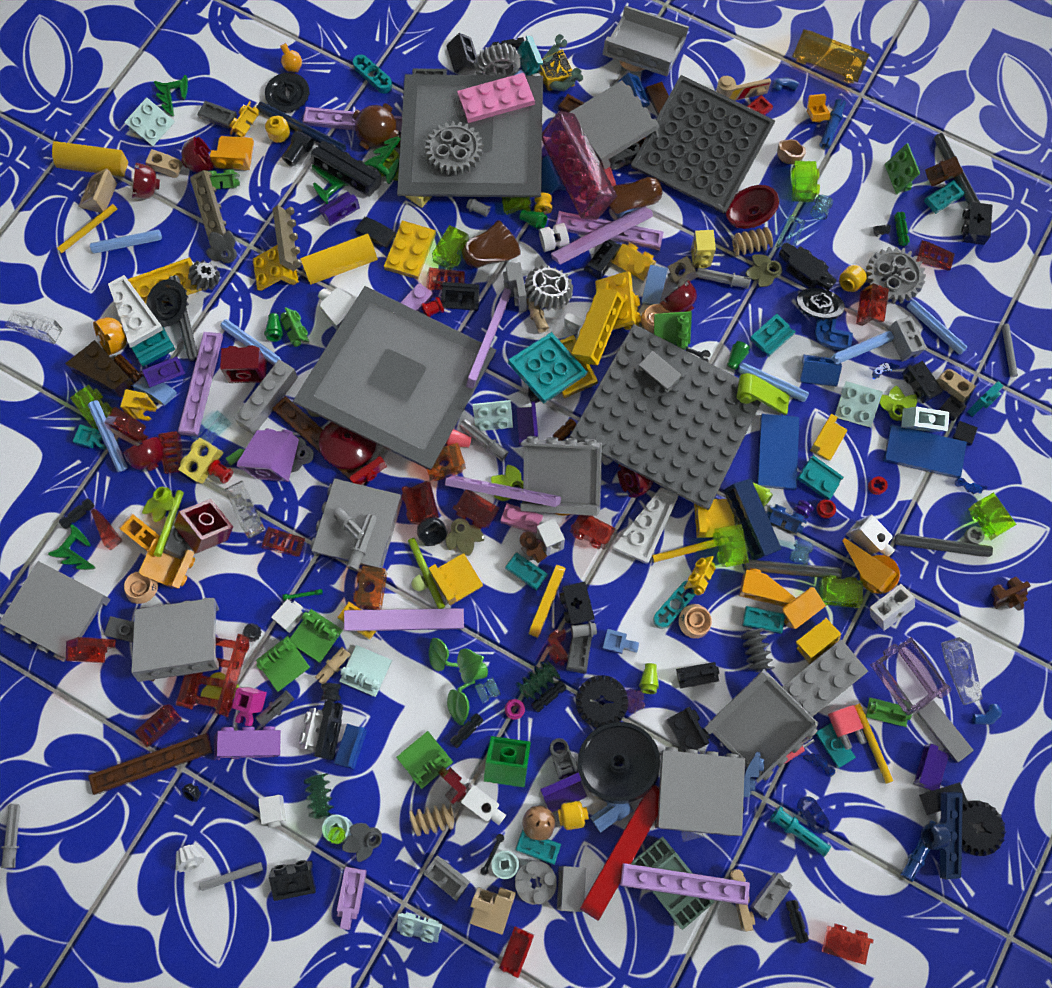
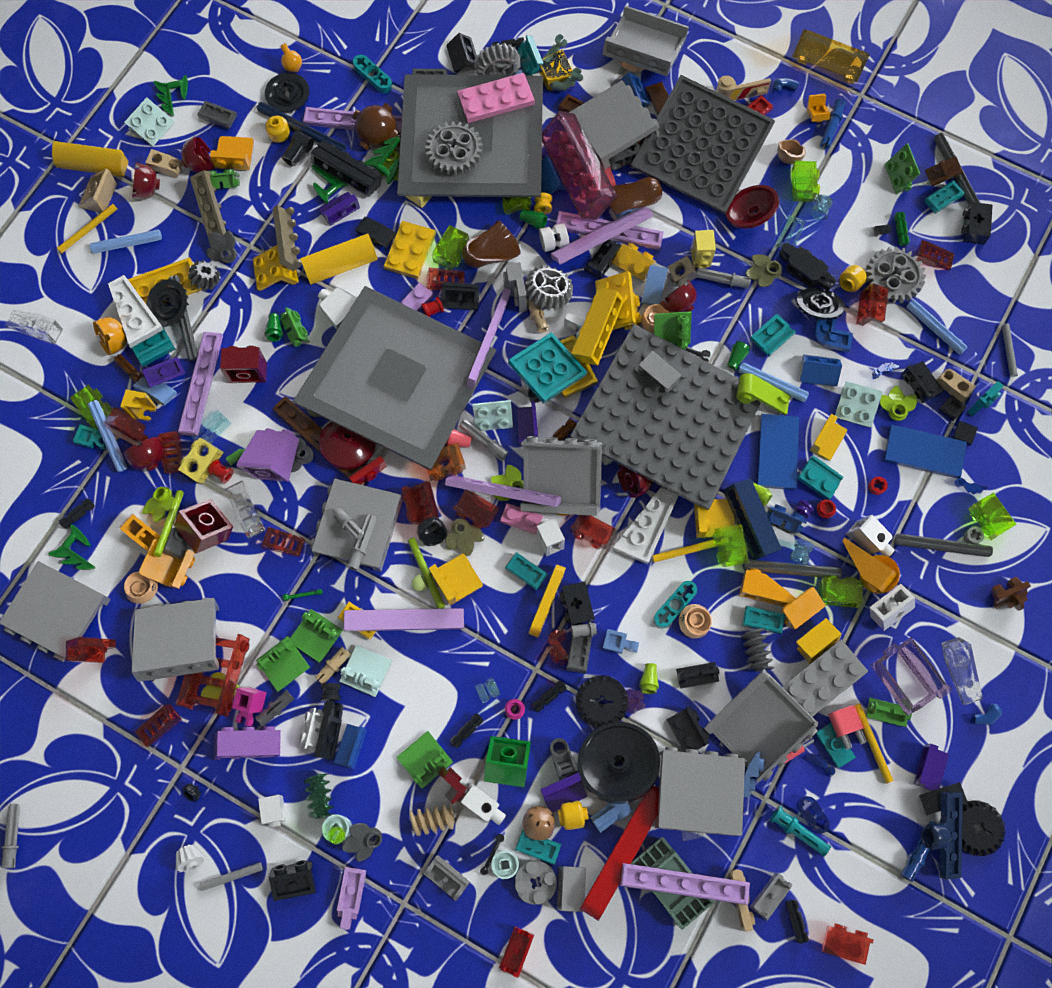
(99, 368): dark brown wedge -> none
(107, 533): clear red slope -> none
(120, 629): dark grey plate -> none
(150, 764): reddish brown tile -> none
(246, 114): yellow hinge -> none
(247, 340): light blue axle -> none
(252, 632): black piece -> none
(266, 396): light grey brick -> none
(288, 615): white brick -> none
(374, 599): clear orange brick -> none
(411, 926): light aqua hinge -> none
(470, 669): bright green plant -> none
(478, 207): light grey pin -> none
(492, 909): tan plate -> none
(532, 546): reddish brown hips -> none
(537, 680): clear green piece -> none
(703, 569): yellow hinge -> none
(752, 240): tan piece -> none
(862, 347): light blue axle -> none
(907, 338): light grey hinge -> none
(925, 419): light aqua brick -> none
(945, 731): light grey tile -> none

